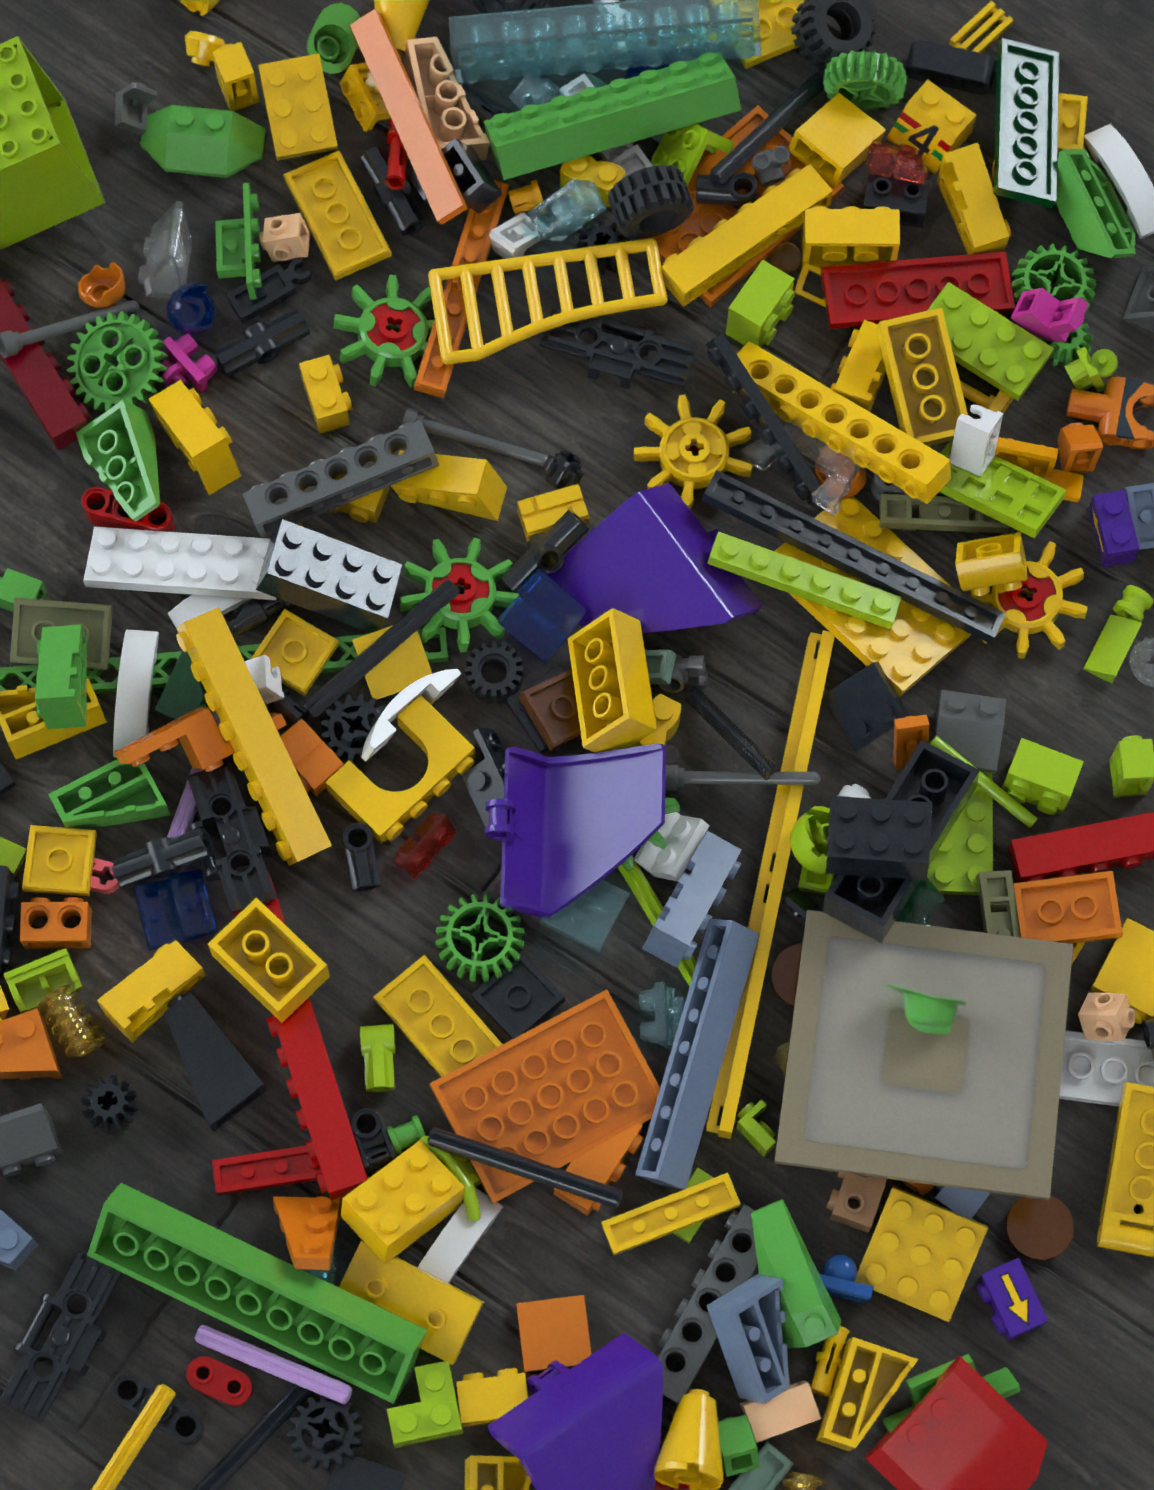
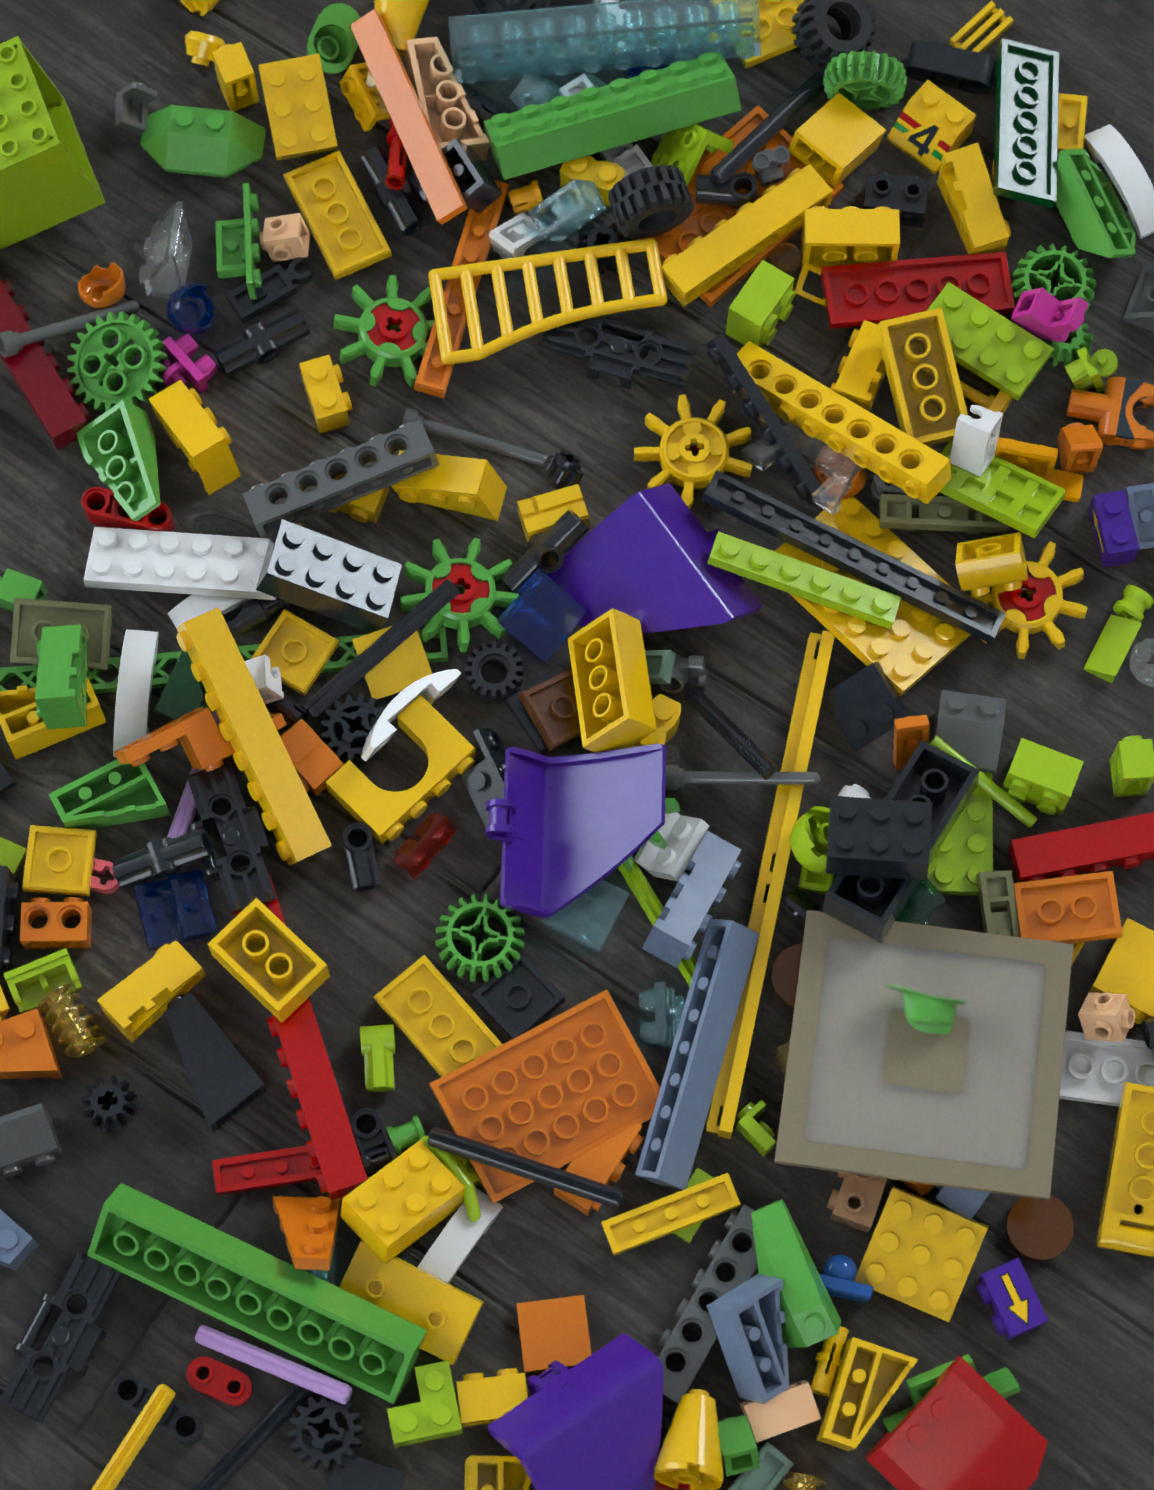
(902, 161): clear red plate -> none

